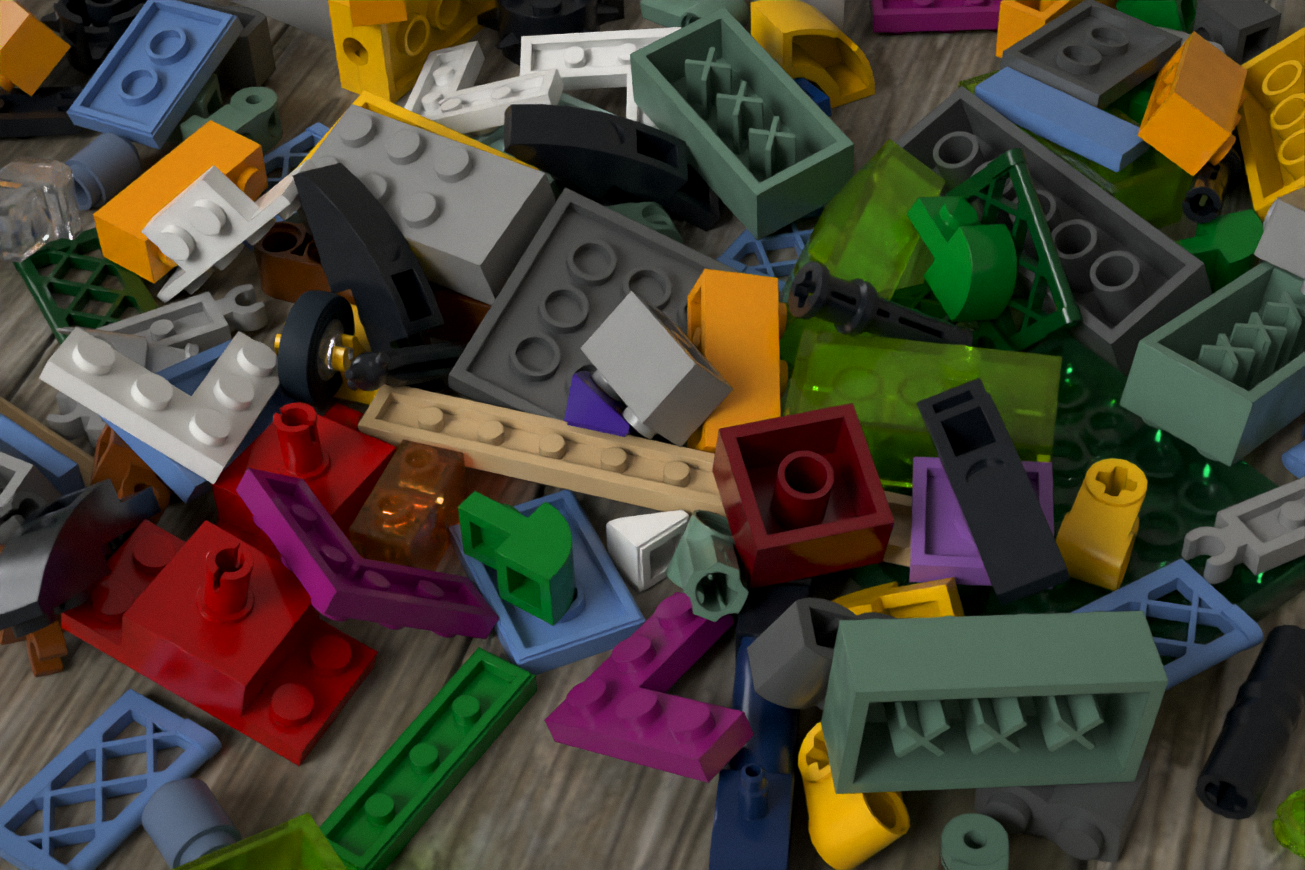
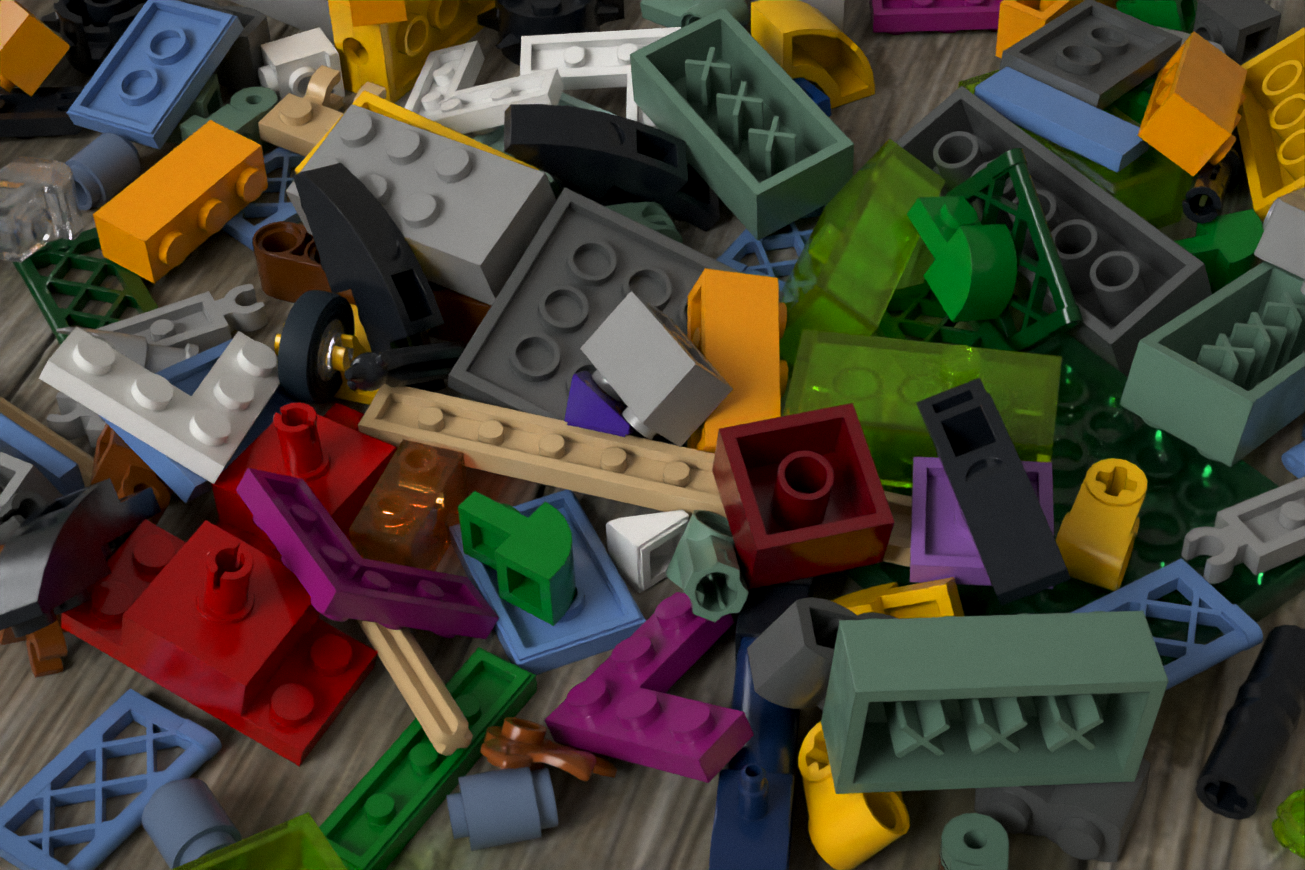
(212, 221): white bracket -> none
(294, 60): none -> white brick
(303, 122): none -> tan plate
(420, 687): none -> tan axle
(502, 807): none -> sand blue brick
(524, 744): none -> dark orange plate
(858, 309): black pin -> none

